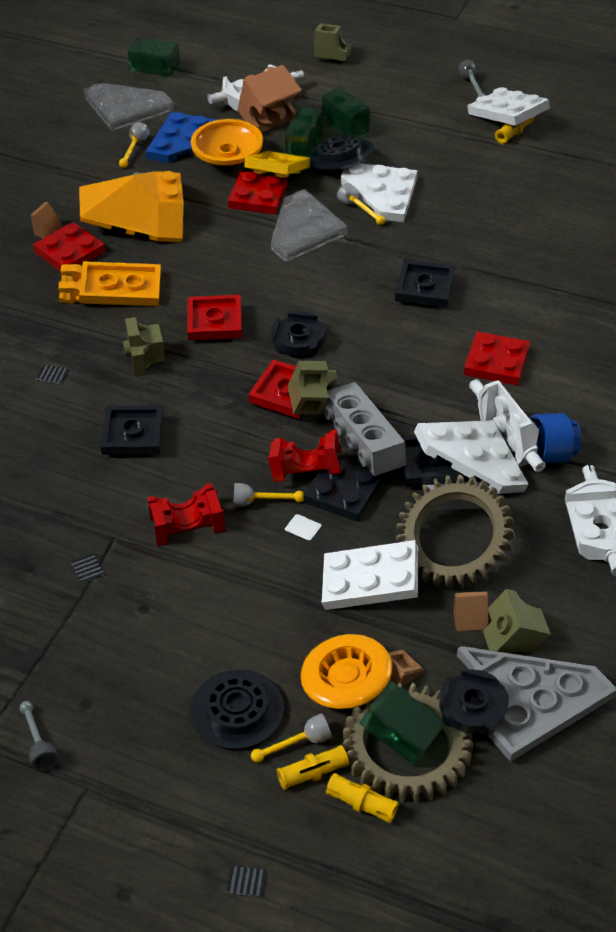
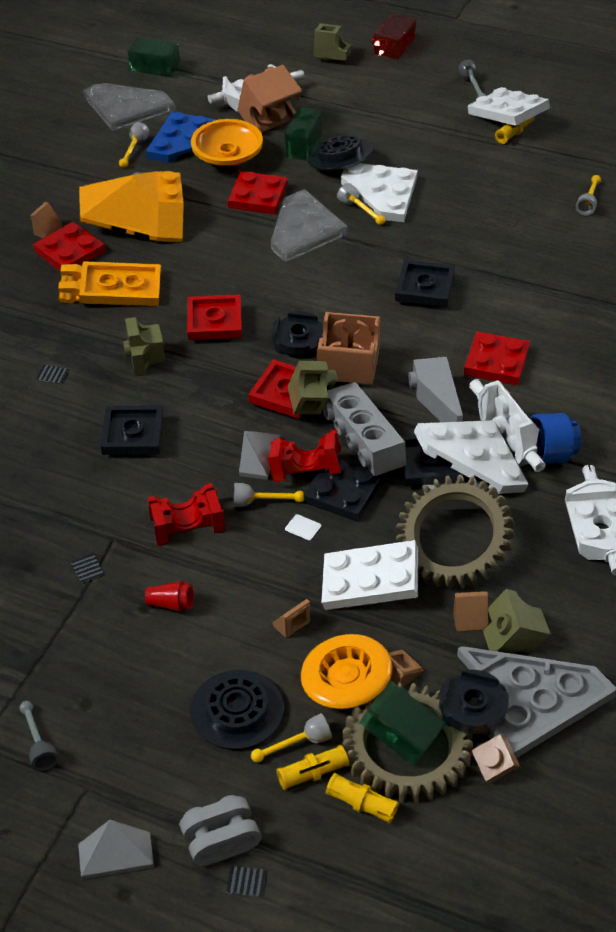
(115, 850): none -> light grey slope
(172, 596): none -> red cone
(220, 830): none -> light grey brick
(254, 454): none -> light grey slope
(277, 162): yellow plate -> none
(293, 619): none -> medium nougat slope
(345, 112): clear green brick -> none
(350, 346): none -> nougat piece
(394, 36): none -> clear red brick
(436, 388): none -> light grey slope
(495, 758): none -> plate
(587, 199): none -> light grey hinge

